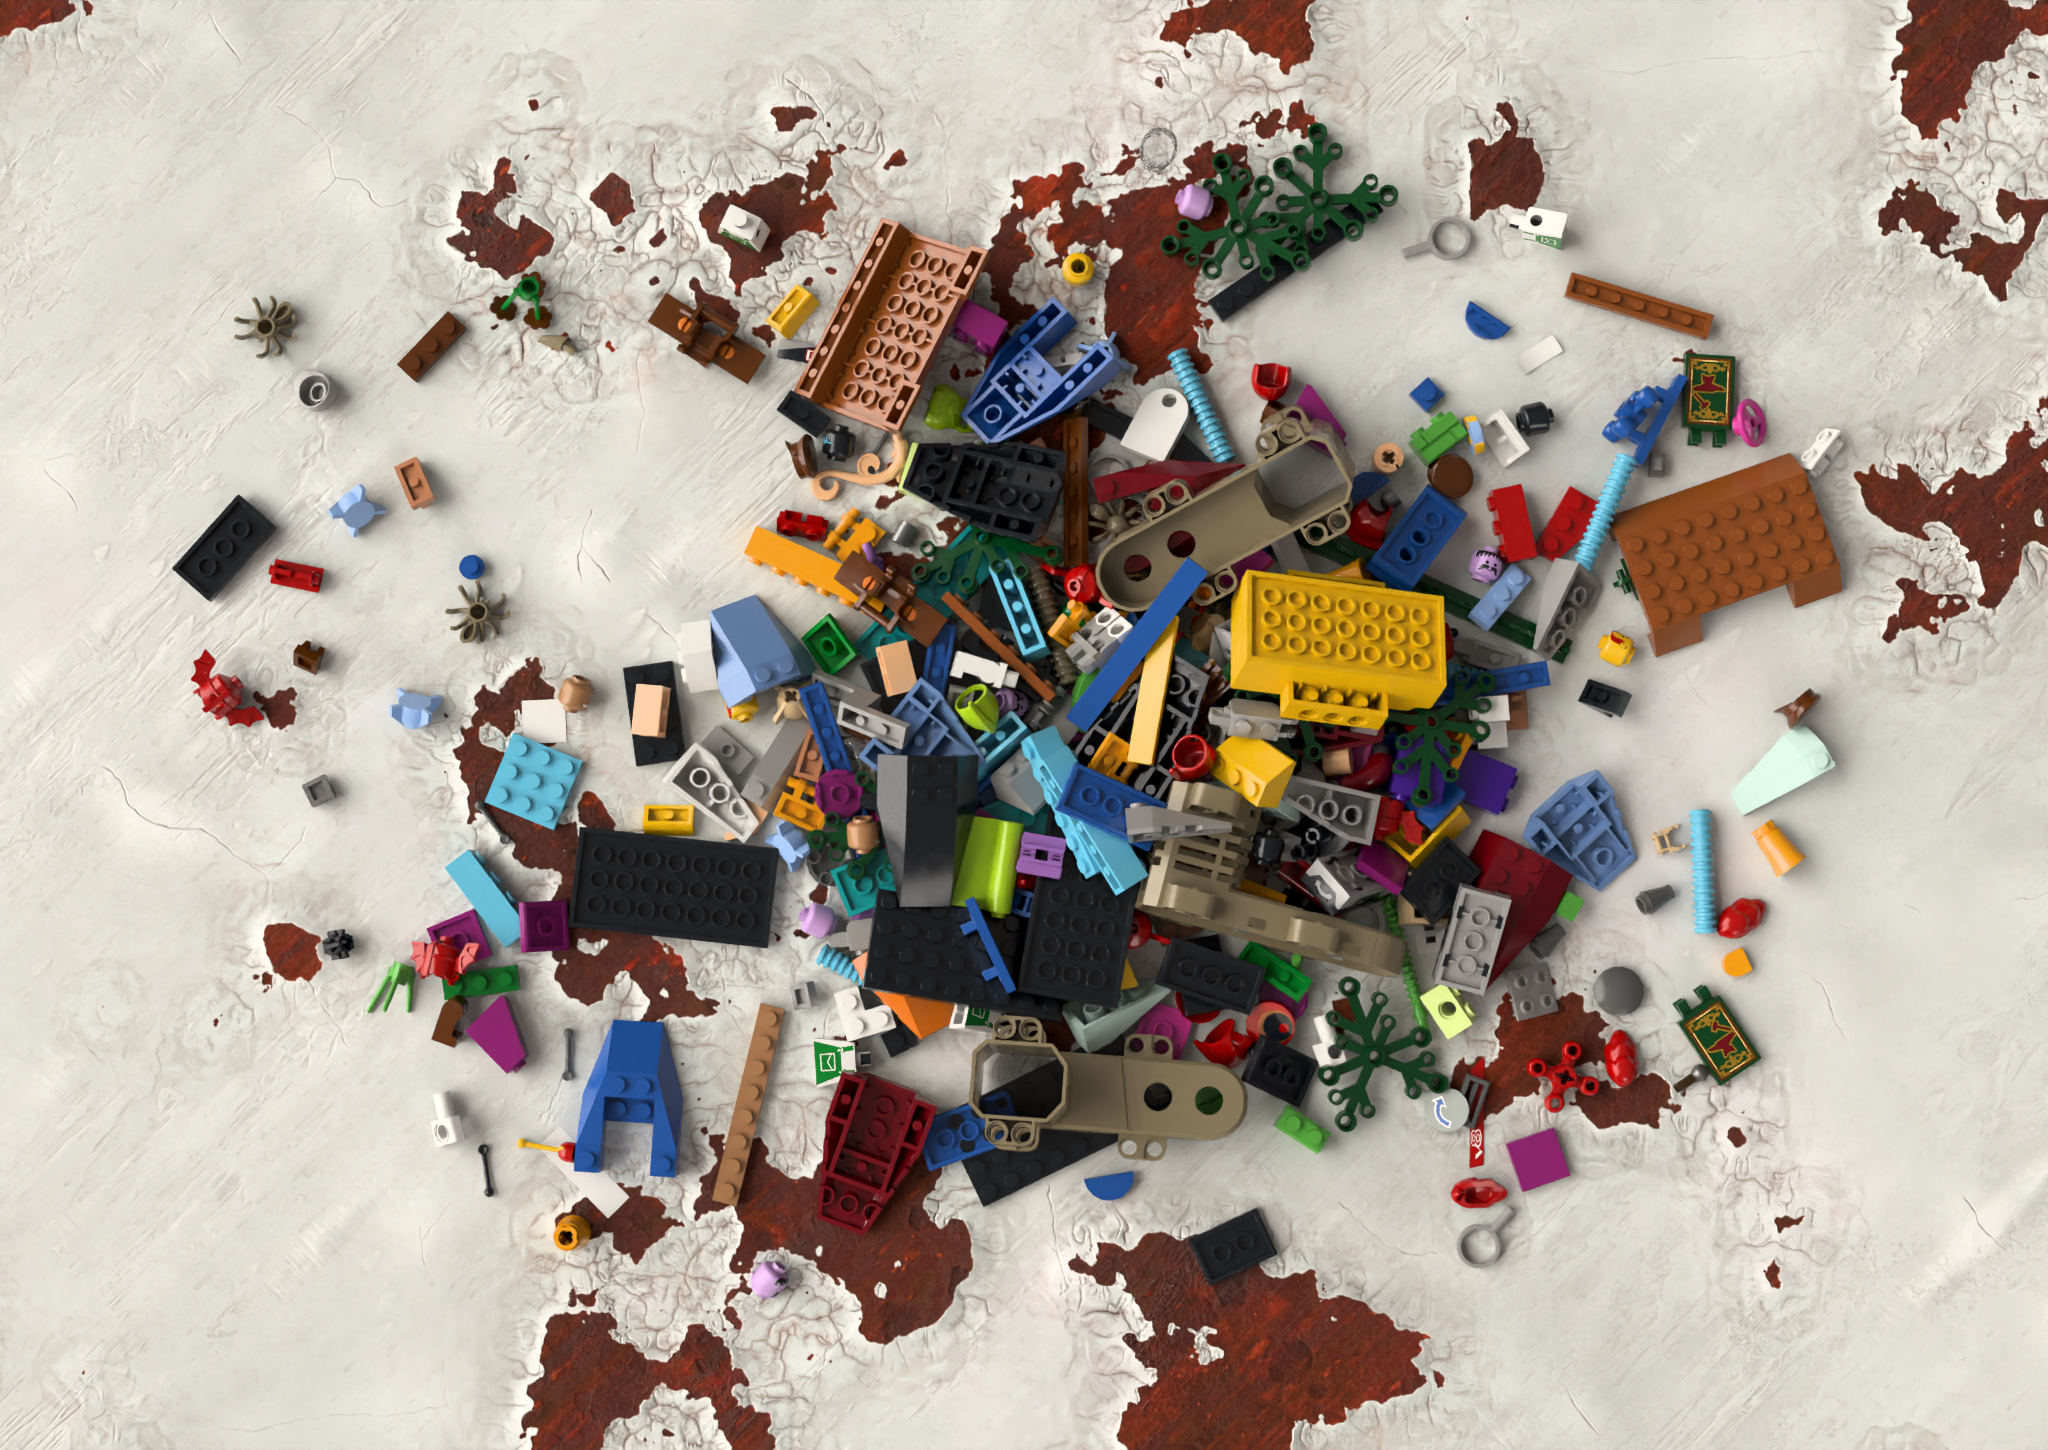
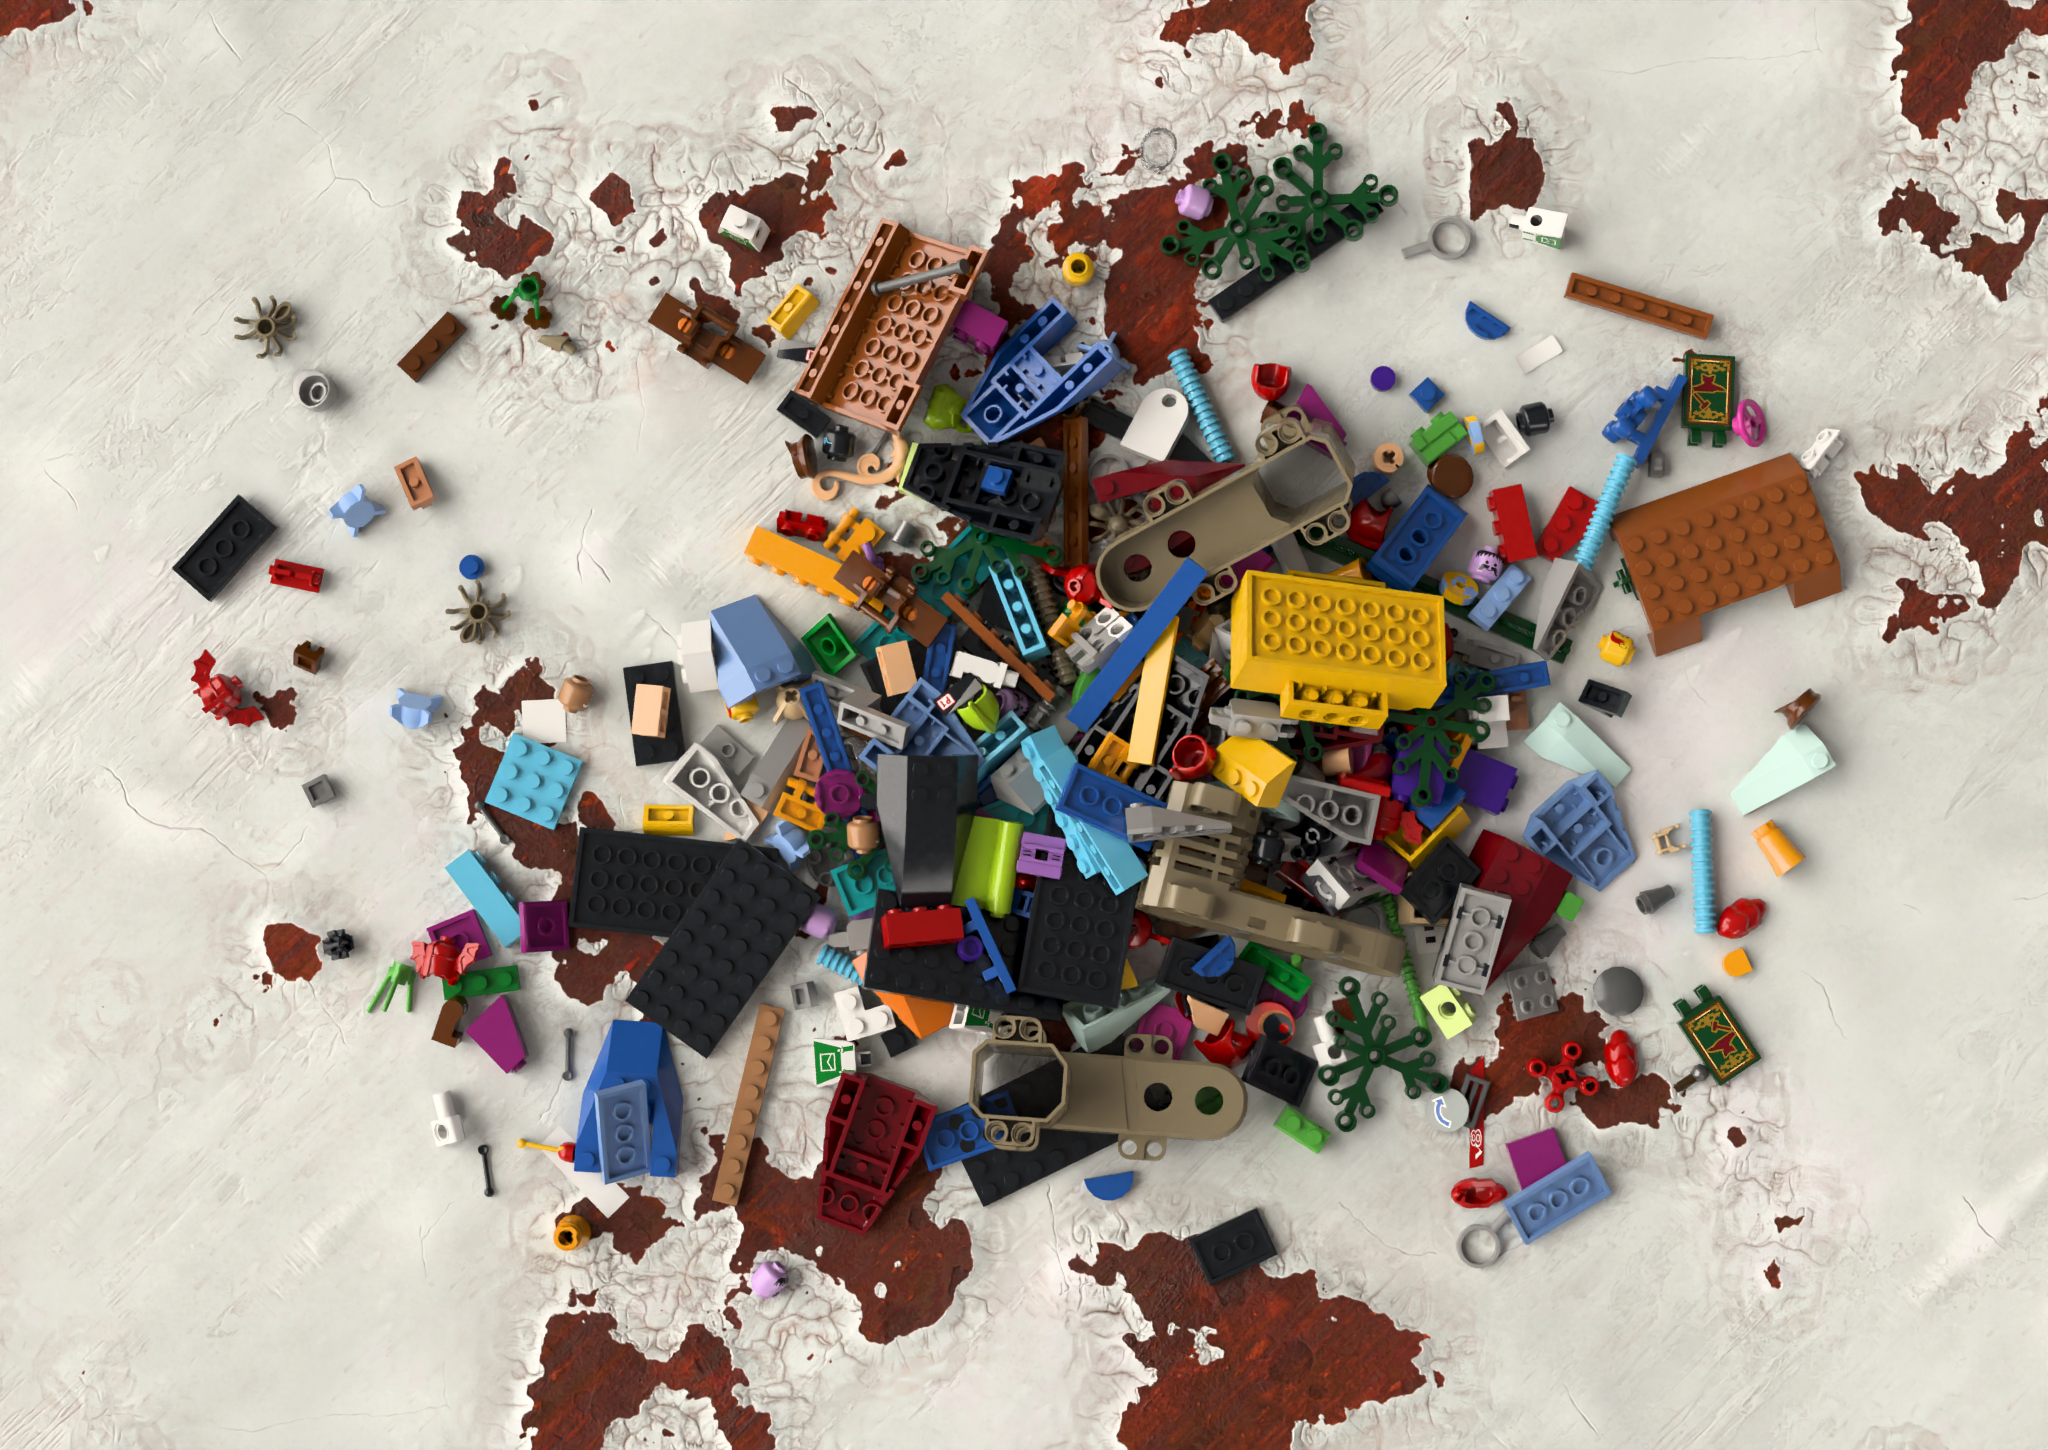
(623, 1131): none -> medium blue plate
(723, 948): none -> black plate
(922, 927): none -> red brick
(957, 694): none -> sticker
(961, 267): none -> dark grey bar
(970, 948): none -> dark purple tile
(997, 480): none -> blue plate
(1207, 1016): none -> light nougat tile
(1218, 959): none -> blue tile
(1364, 784): none -> red tile
(1382, 378): none -> dark purple tile
(1458, 588): none -> yellow piece
(1557, 1198): none -> medium blue plate
(1571, 743): none -> light aqua wedge

